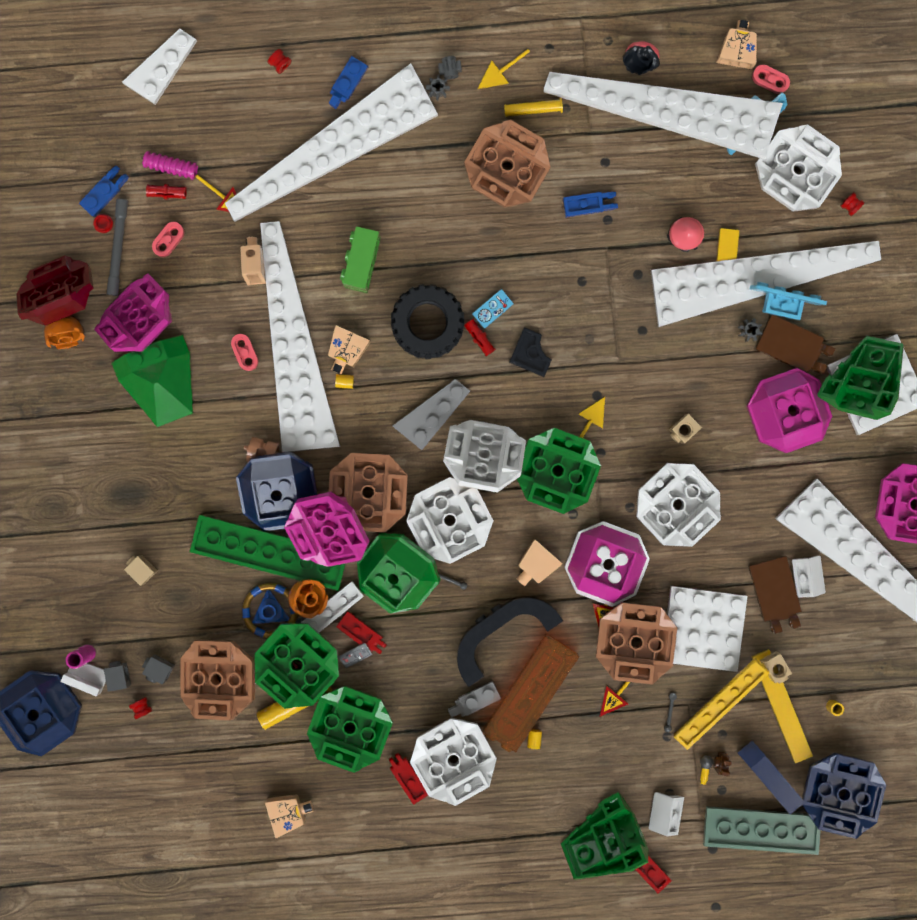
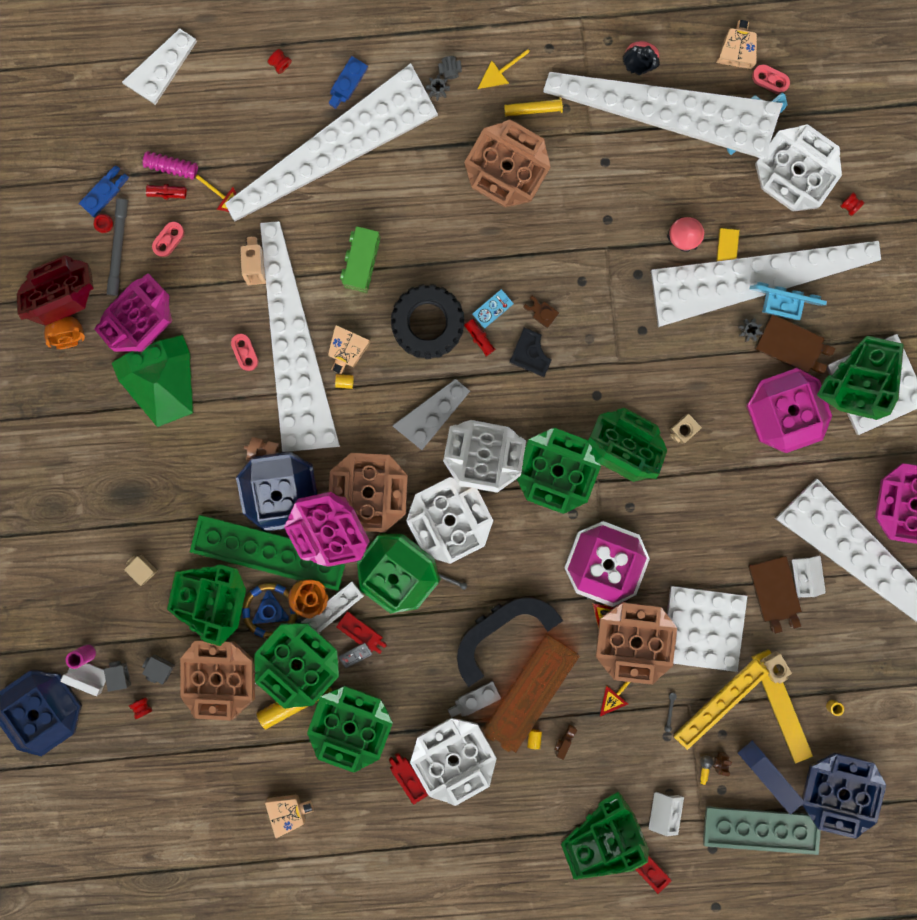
(208, 601): none -> green wedge
(537, 563): light nougat torso -> none
(543, 313): none -> reddish brown plate
(562, 746): none -> reddish brown plate
(588, 204): blue hinge -> none
(594, 414): yellow piece -> none
(628, 445): none -> green piece
(698, 511): white piece -> none

